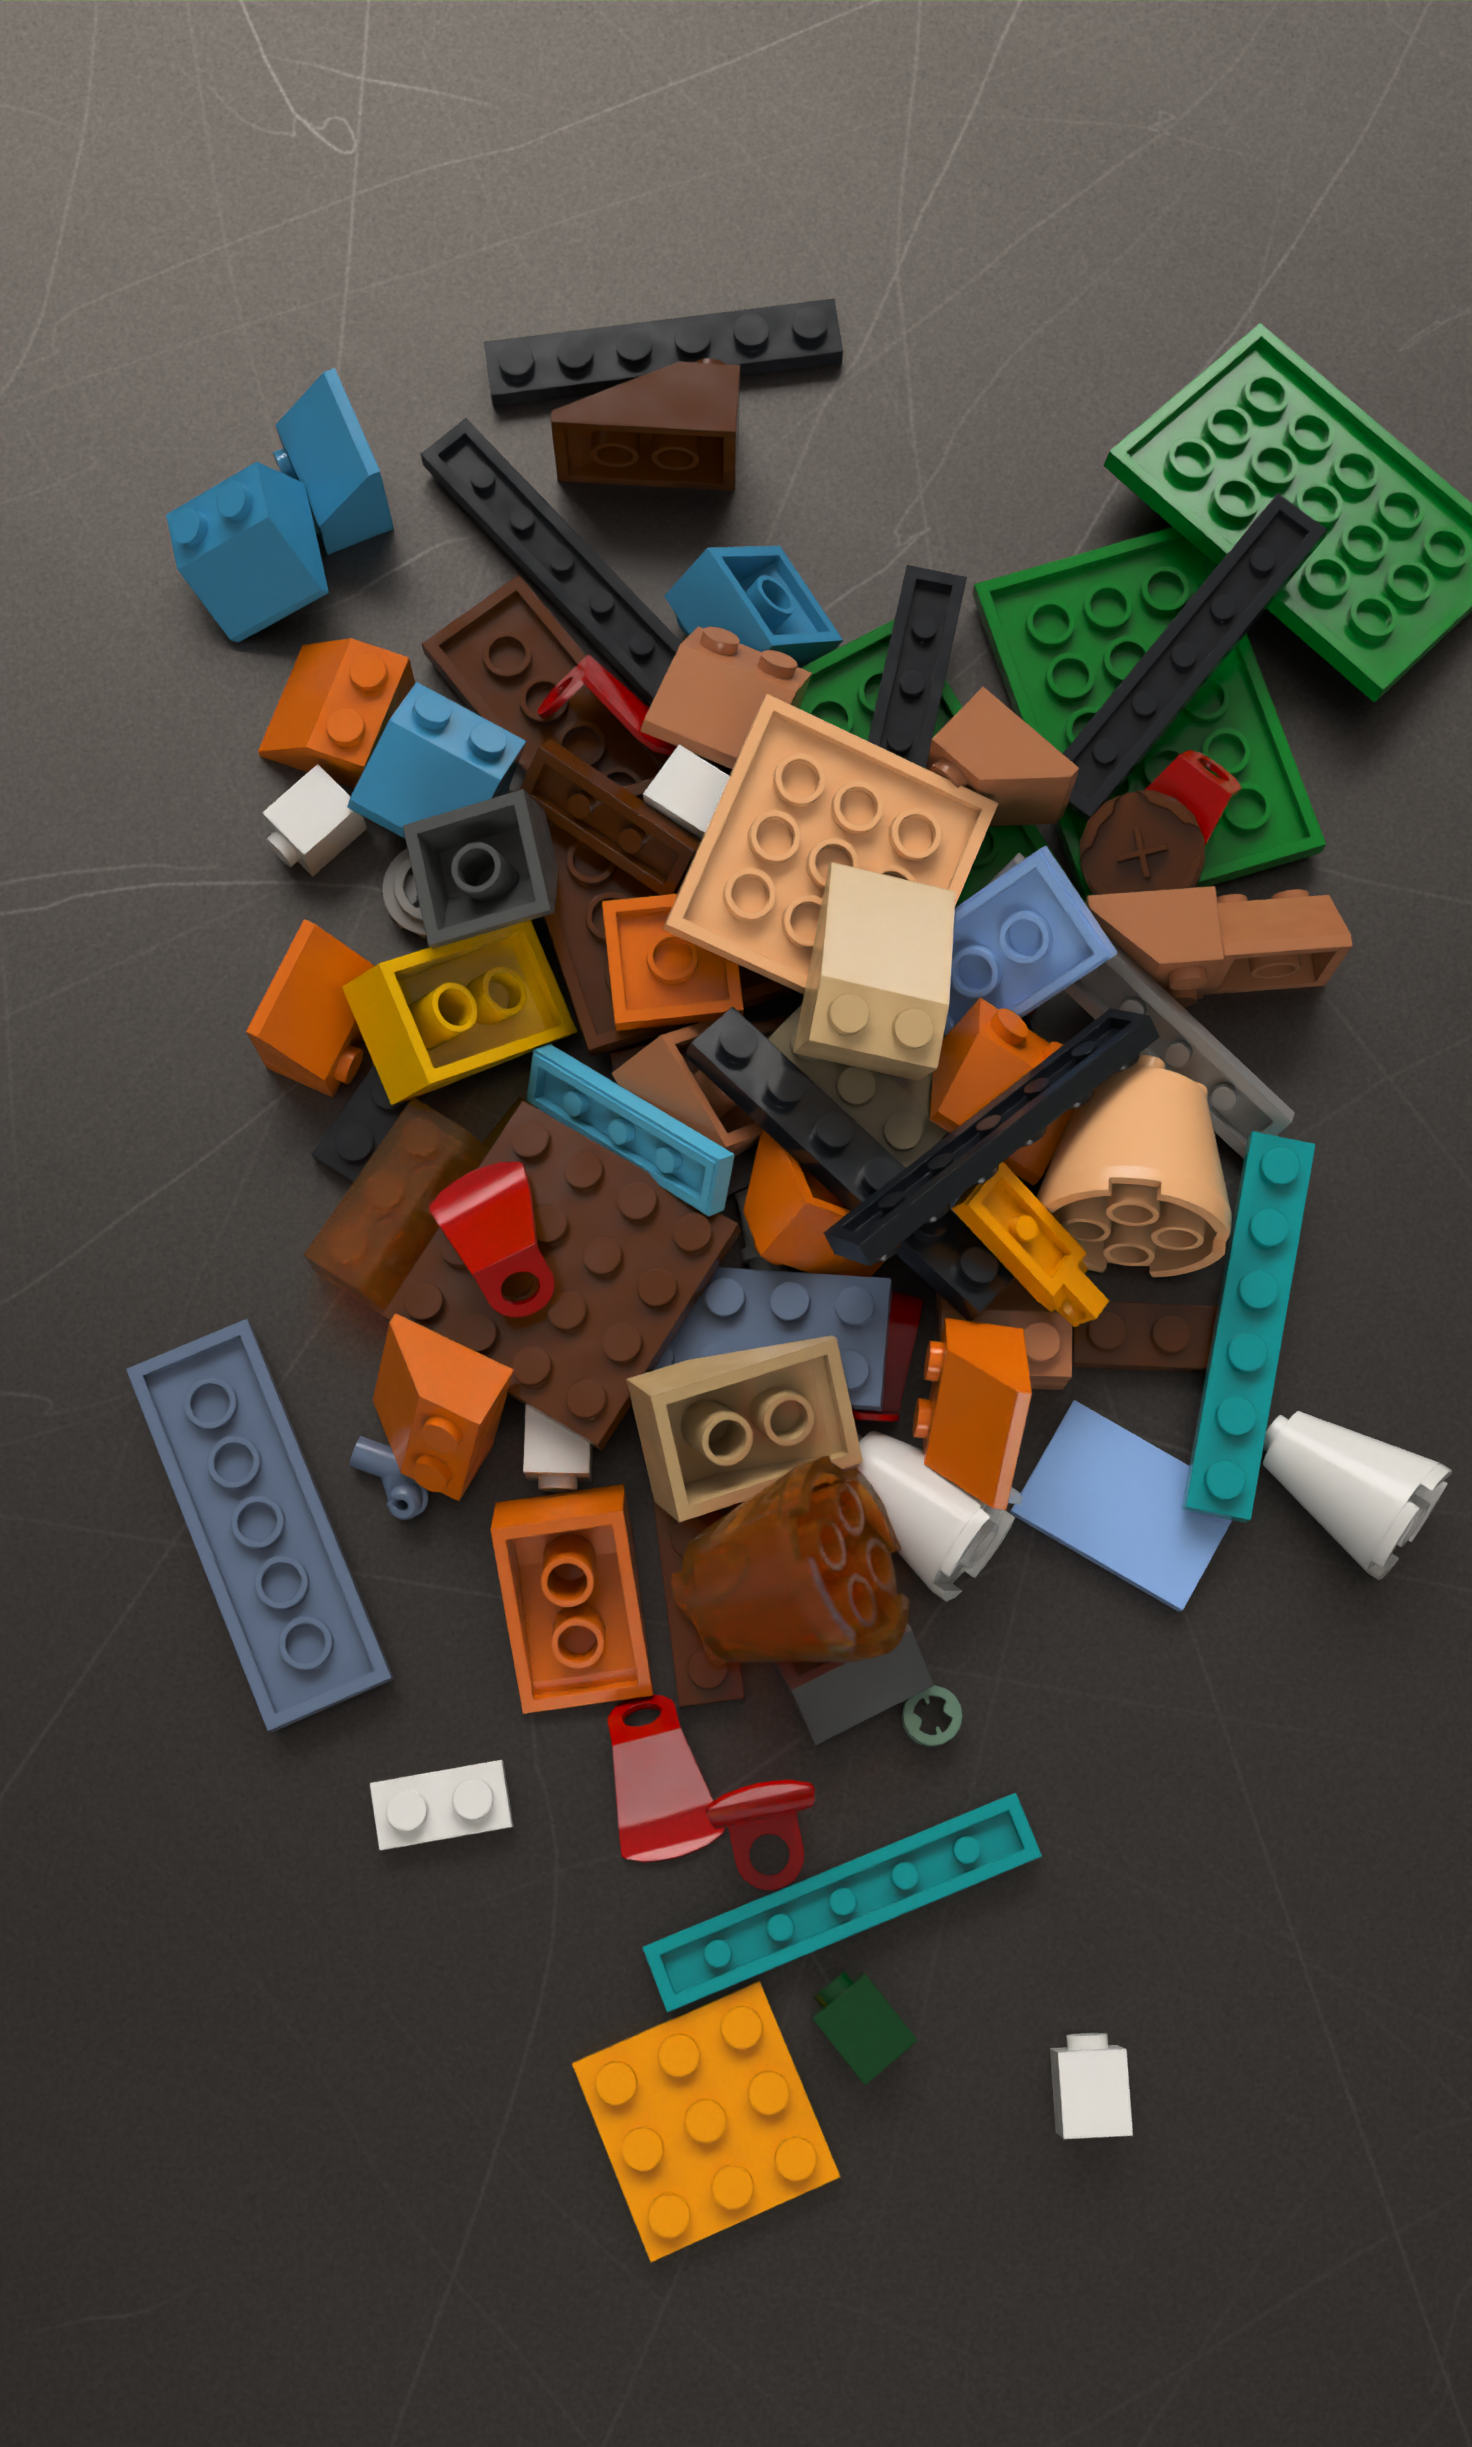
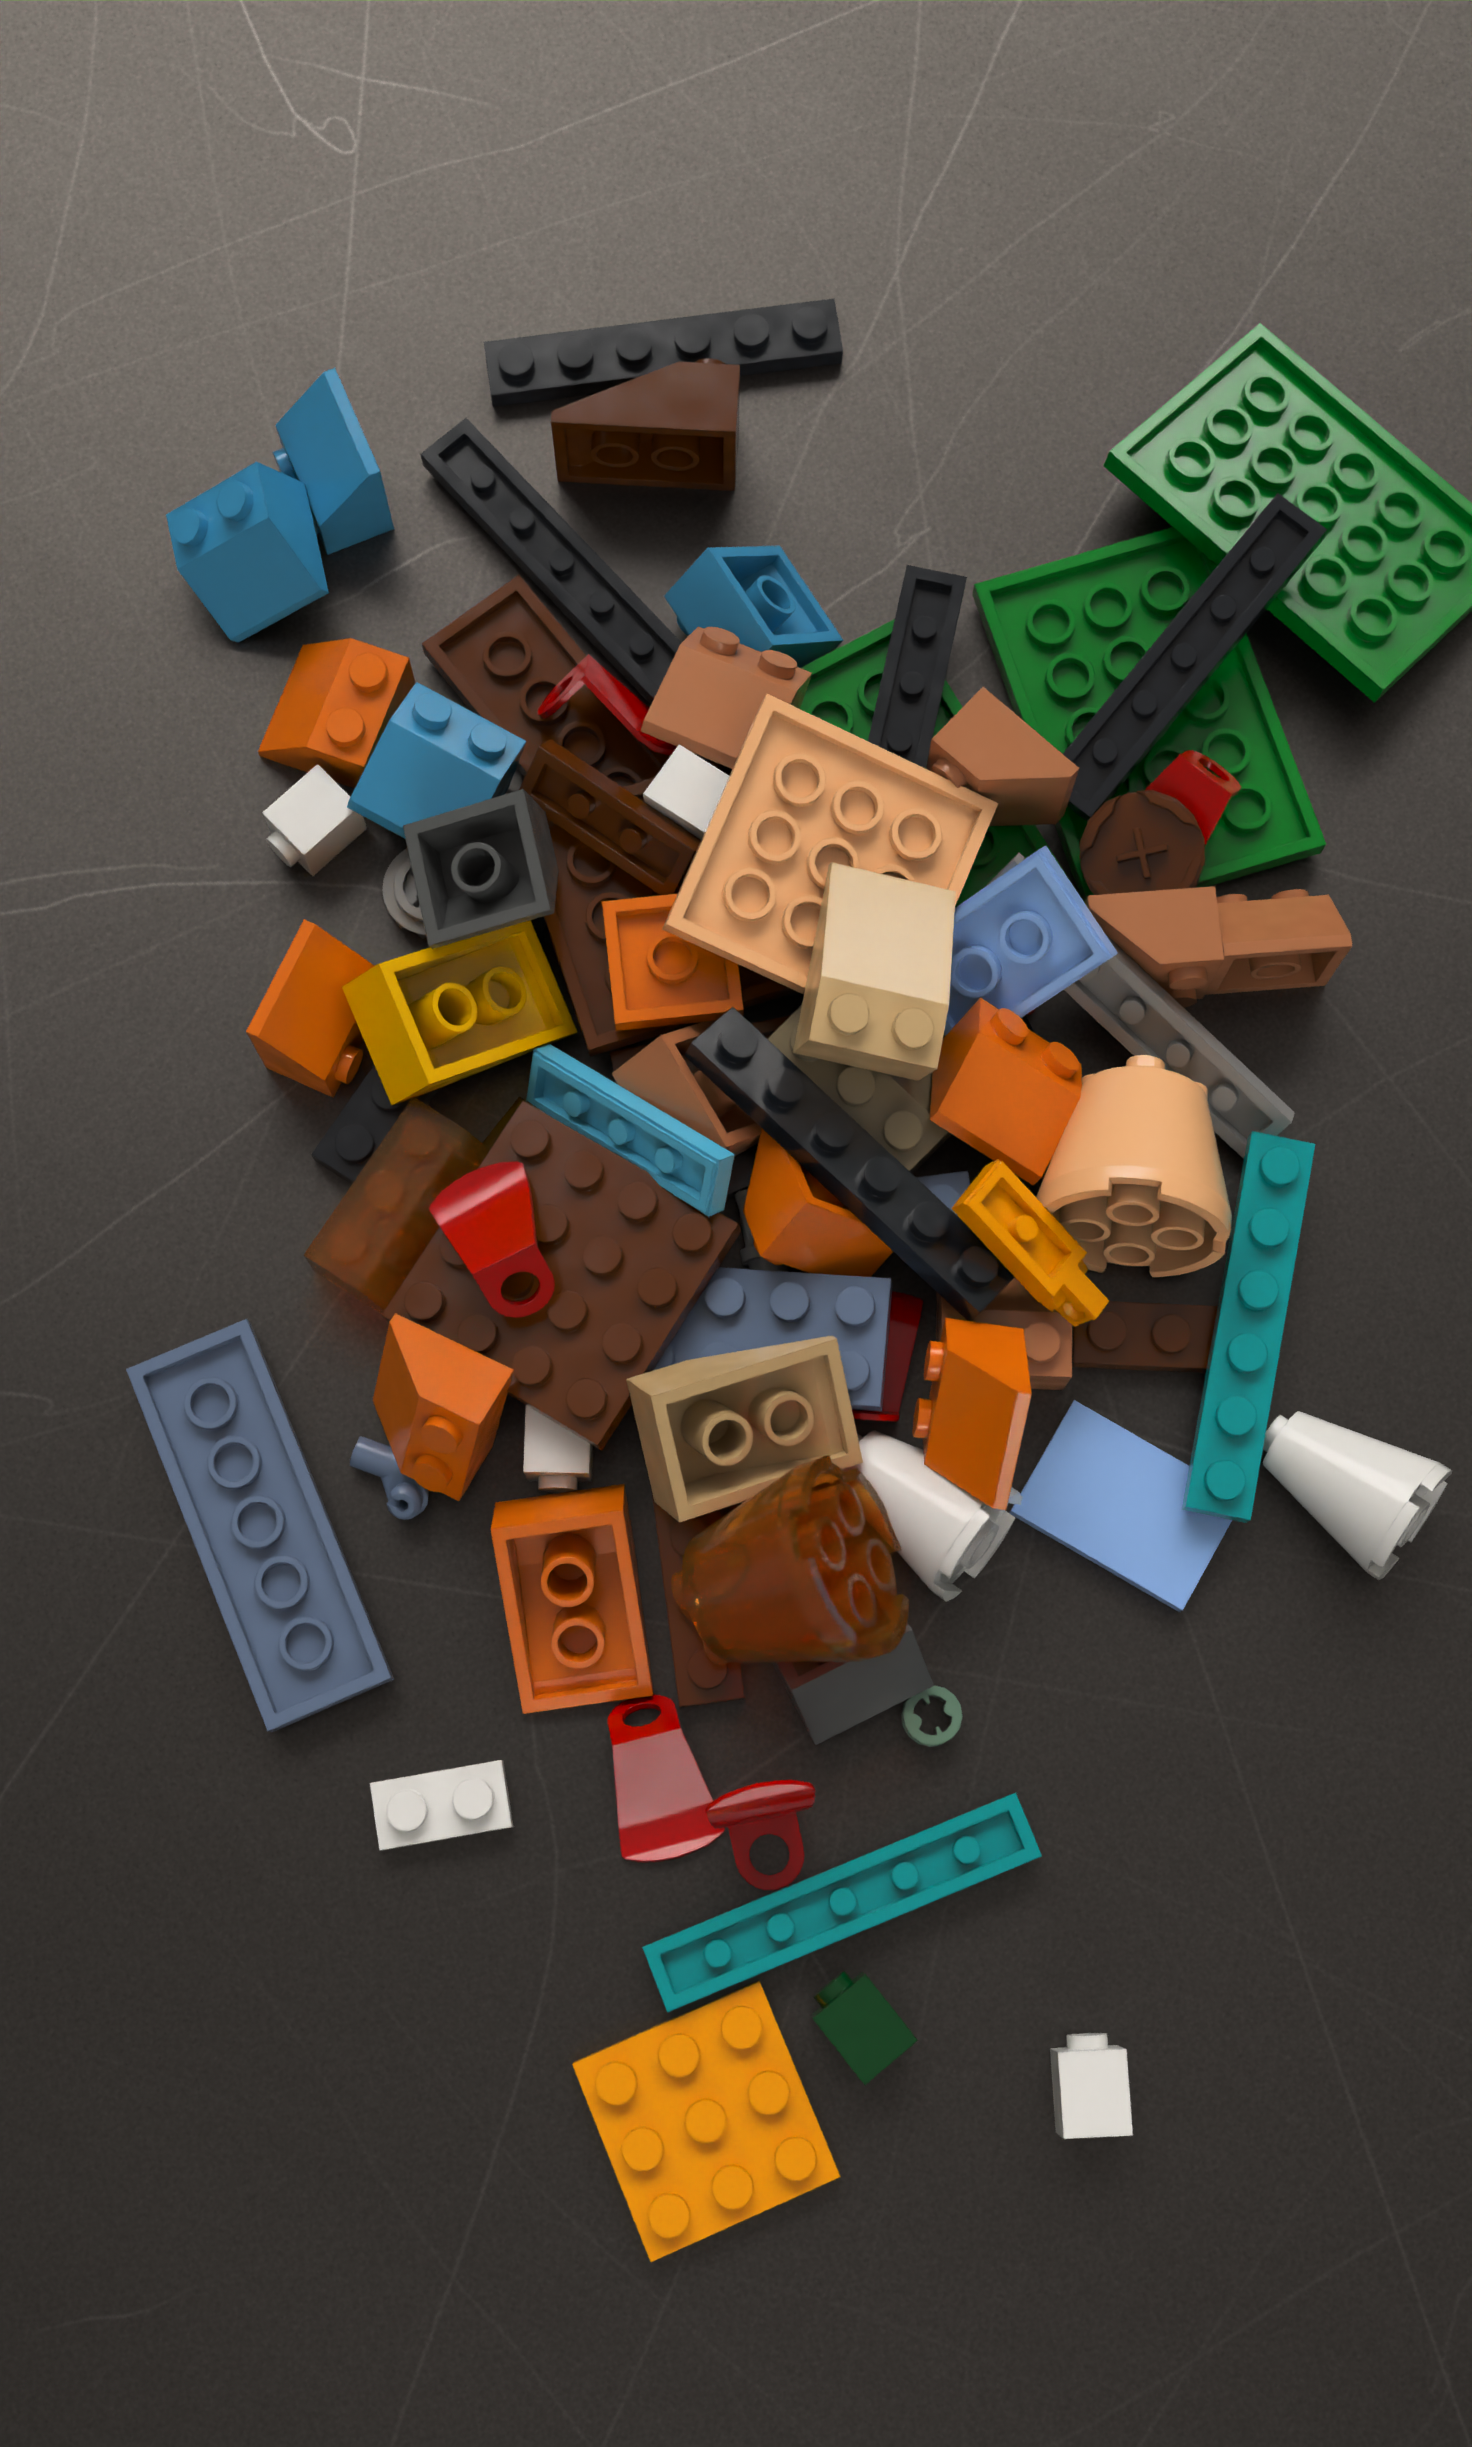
(990, 1136): black plate -> none

